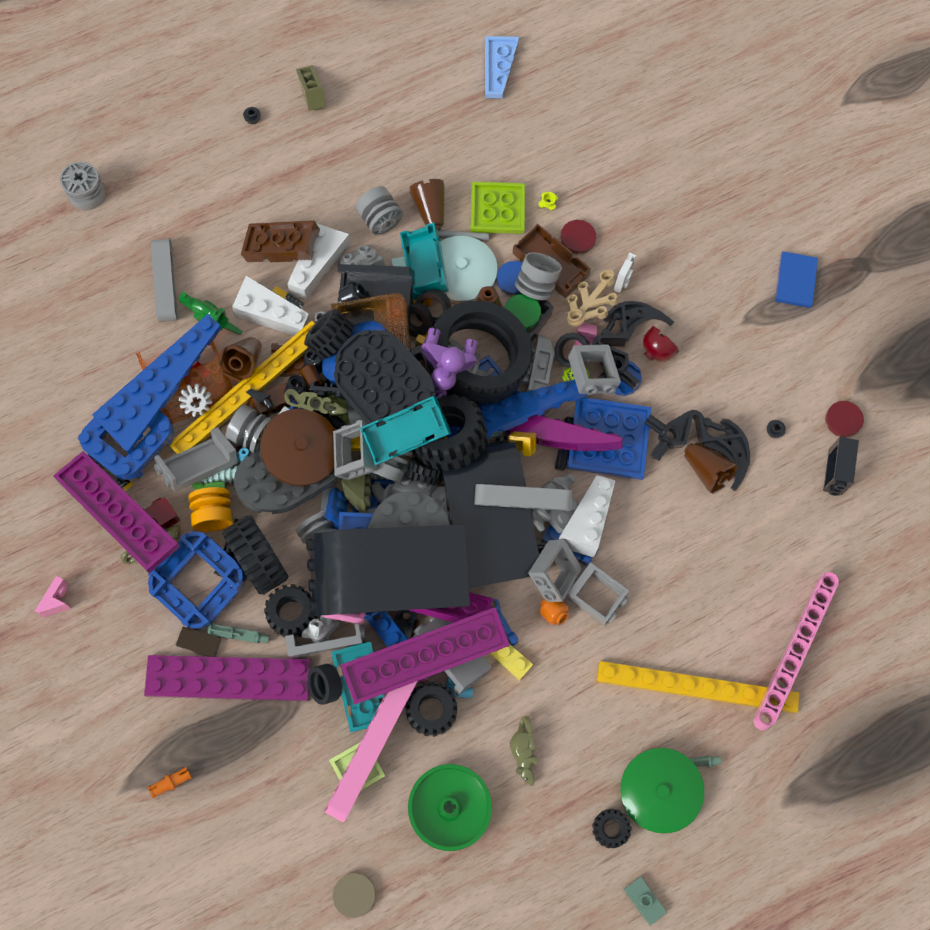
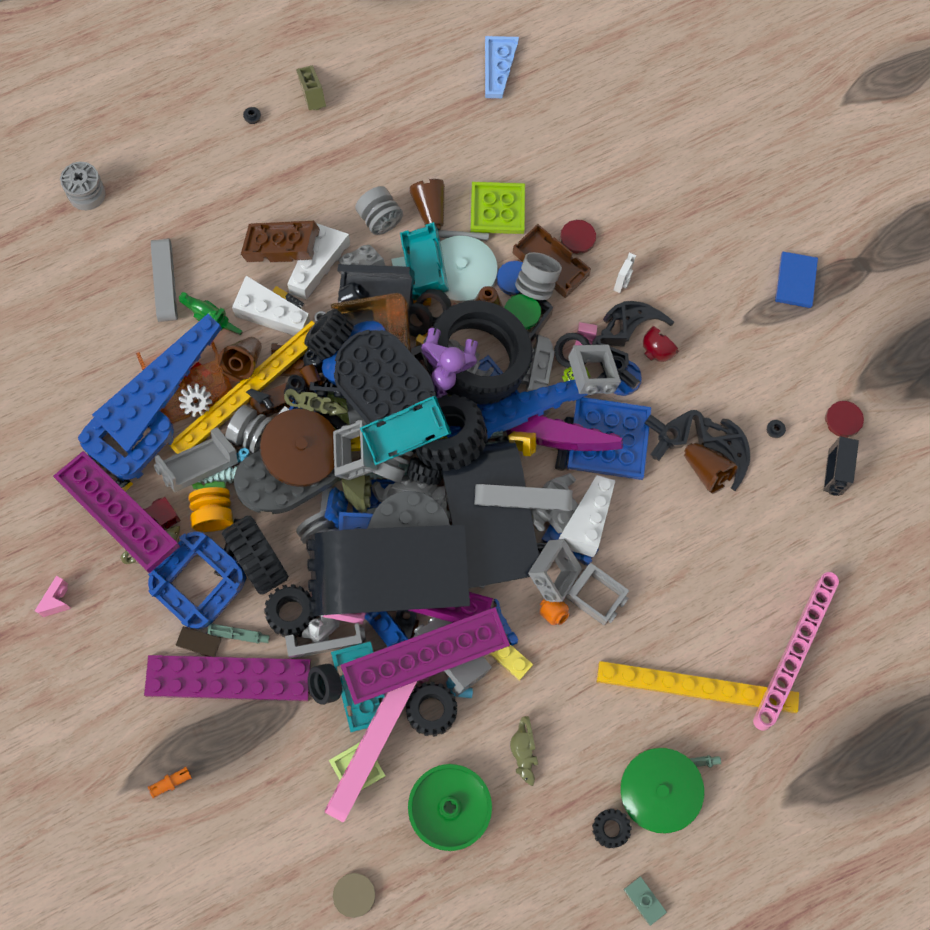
(548, 196): neon yellow plate -> none
(577, 316): tan plant -> none

